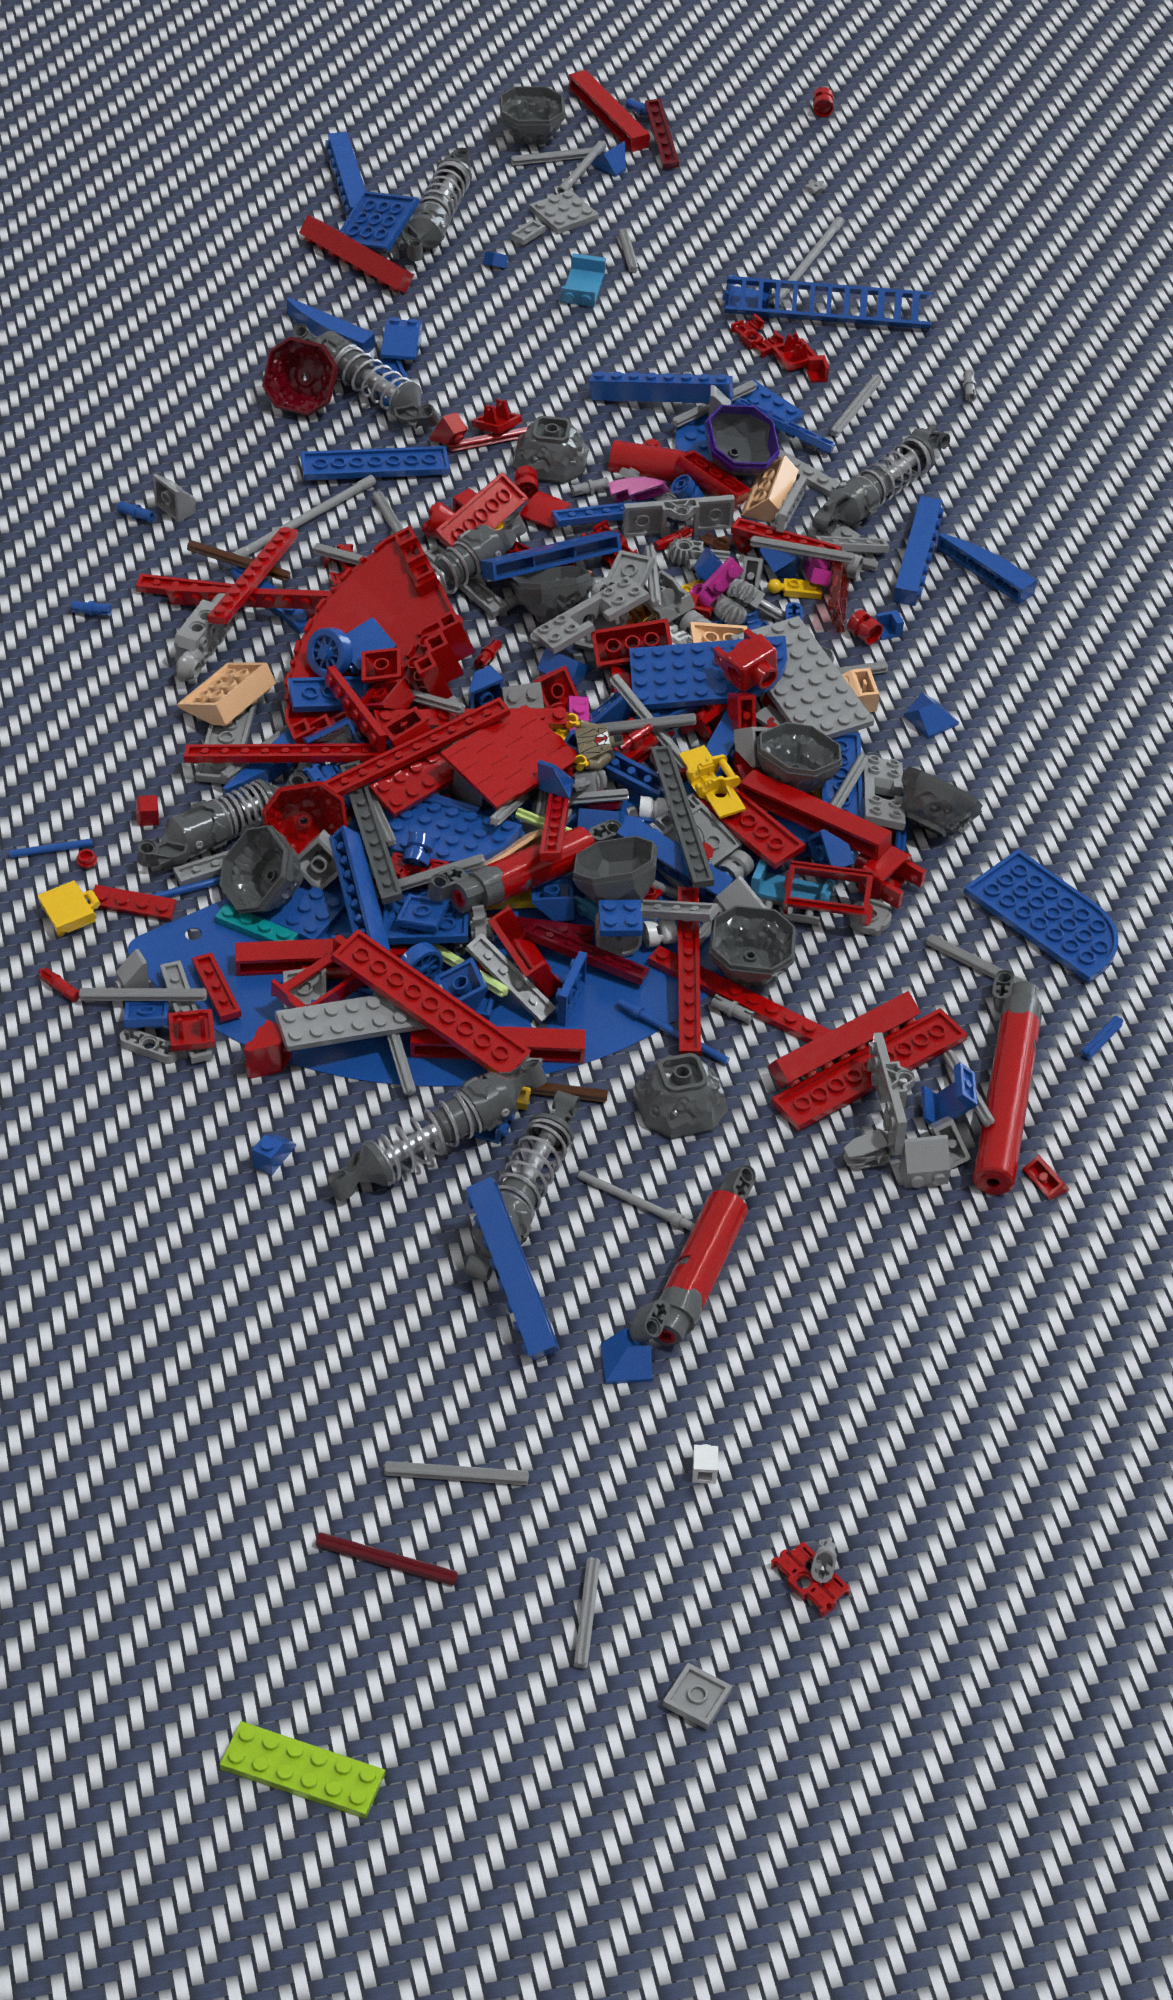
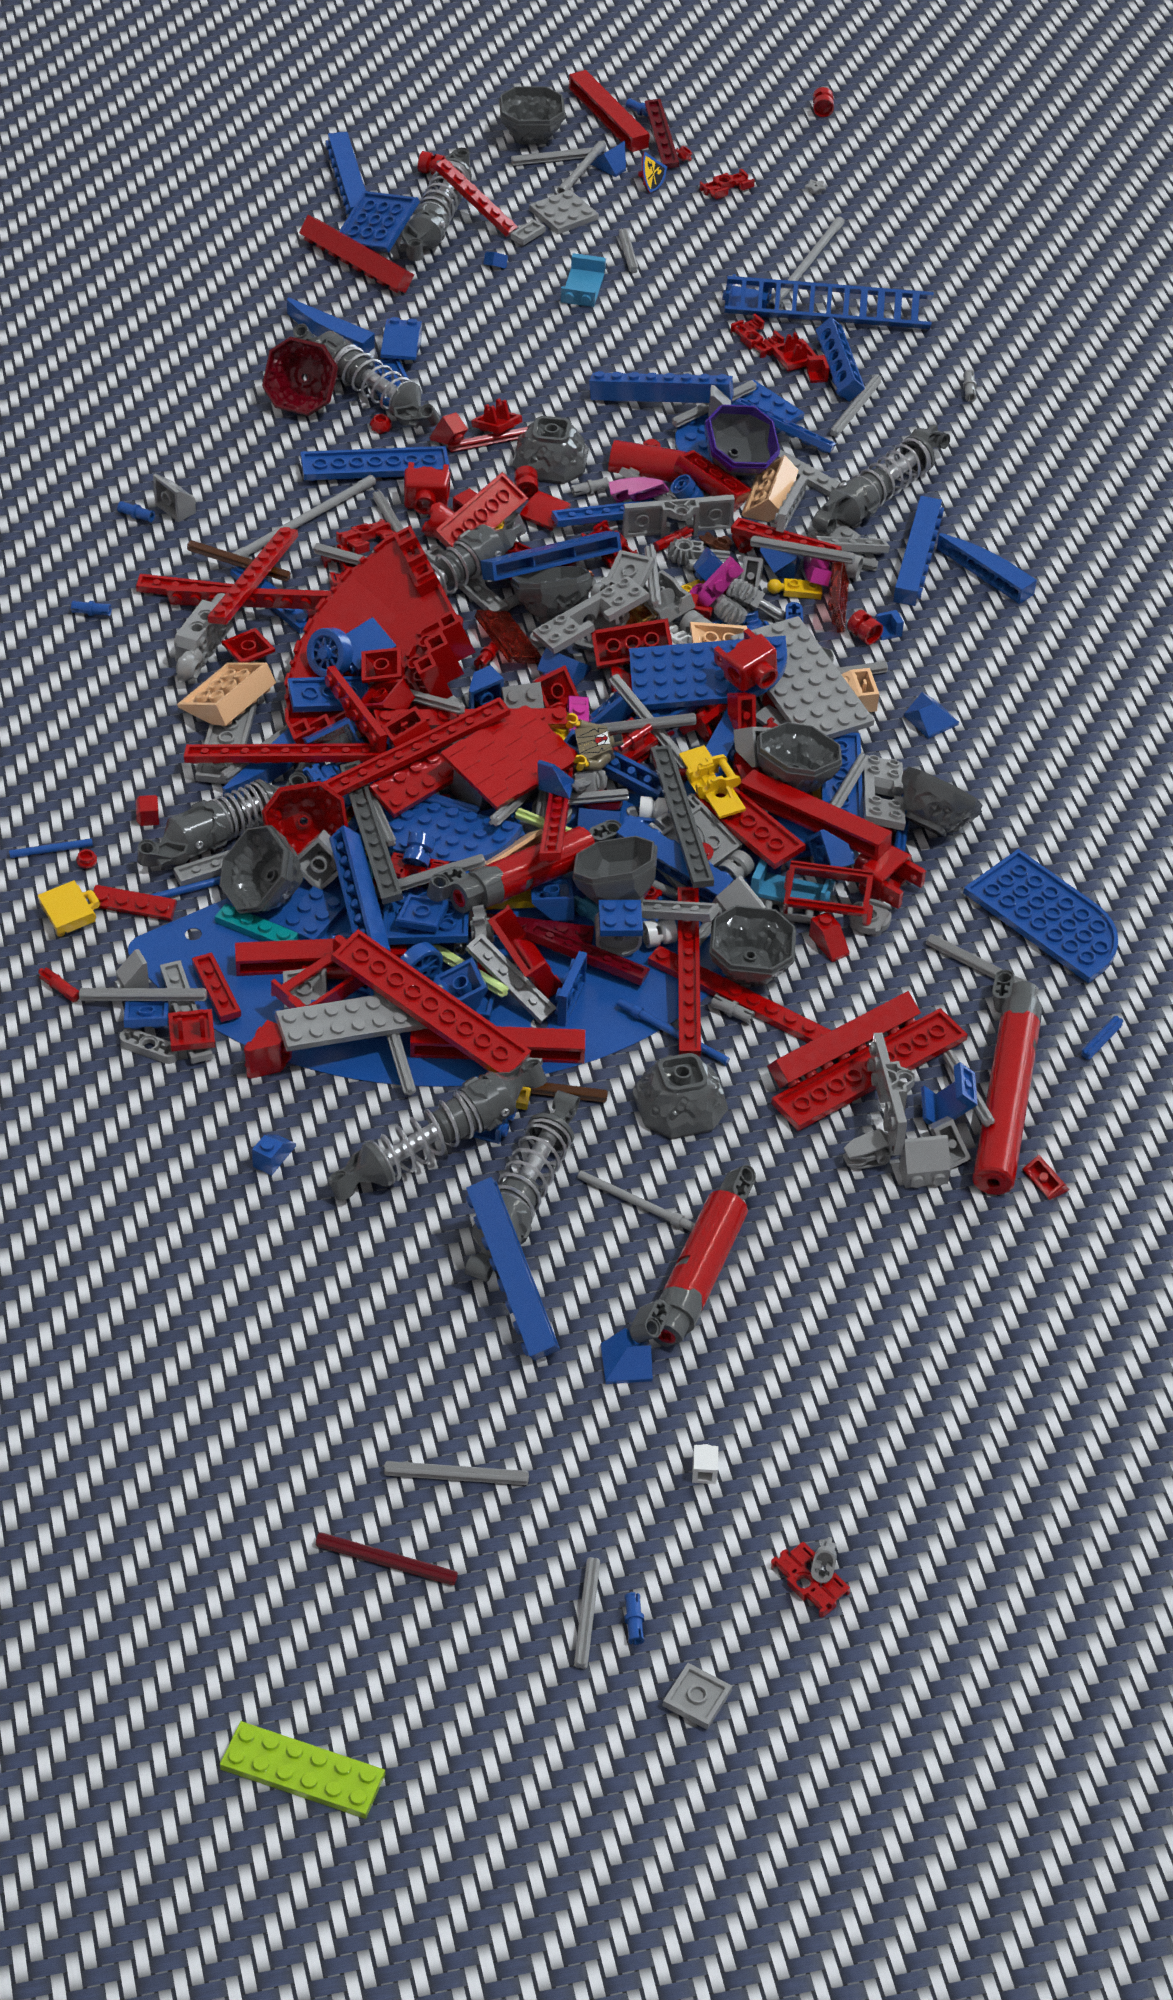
(248, 646): none -> red slope
(359, 534): none -> red piece
(381, 423): none -> red plate
(425, 487): none -> red piece
(427, 162): none -> red wheel
(475, 197): none -> red plate
(508, 636): none -> clear red plate
(634, 1618): none -> blue pin
(652, 172): none -> shield
(684, 153): none -> red plate
(722, 183): none -> red piece
(828, 936): none -> red slope
(840, 359): none -> blue brick

